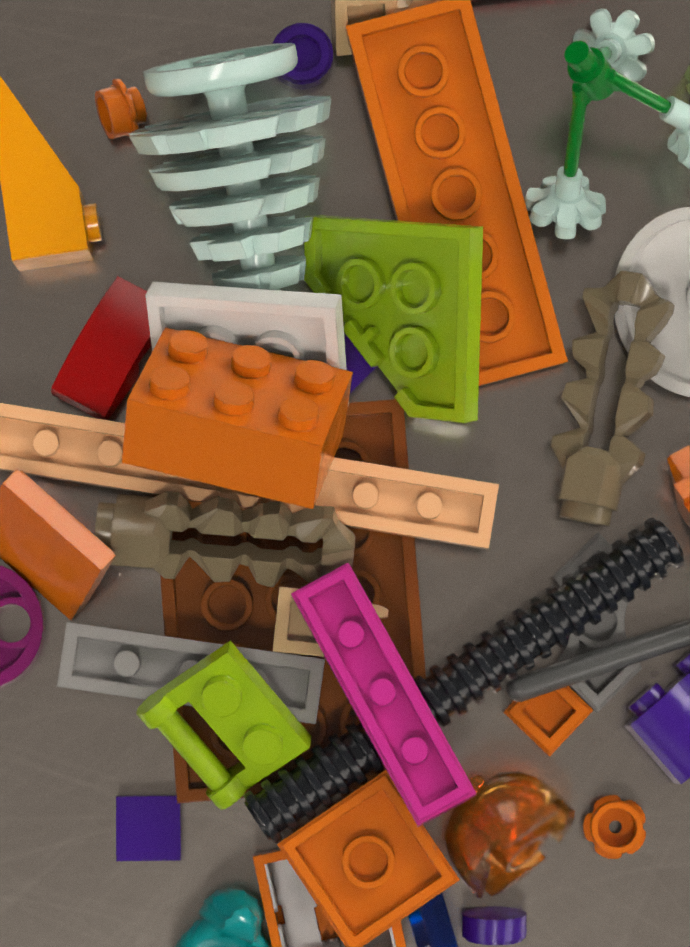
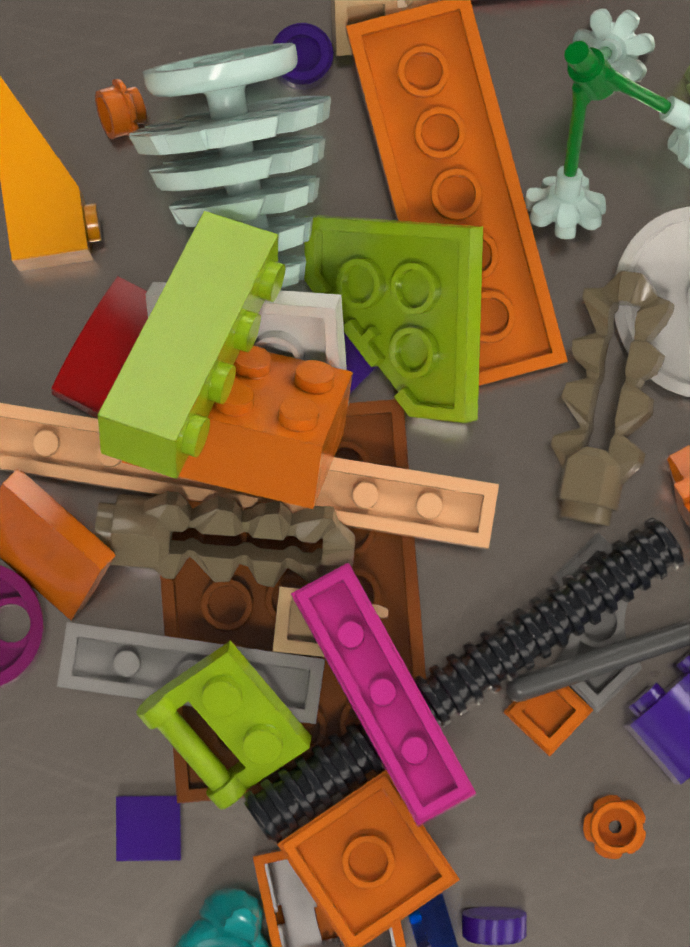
(190, 346): none -> lime brick
(501, 829): clear orange cylinder -> none

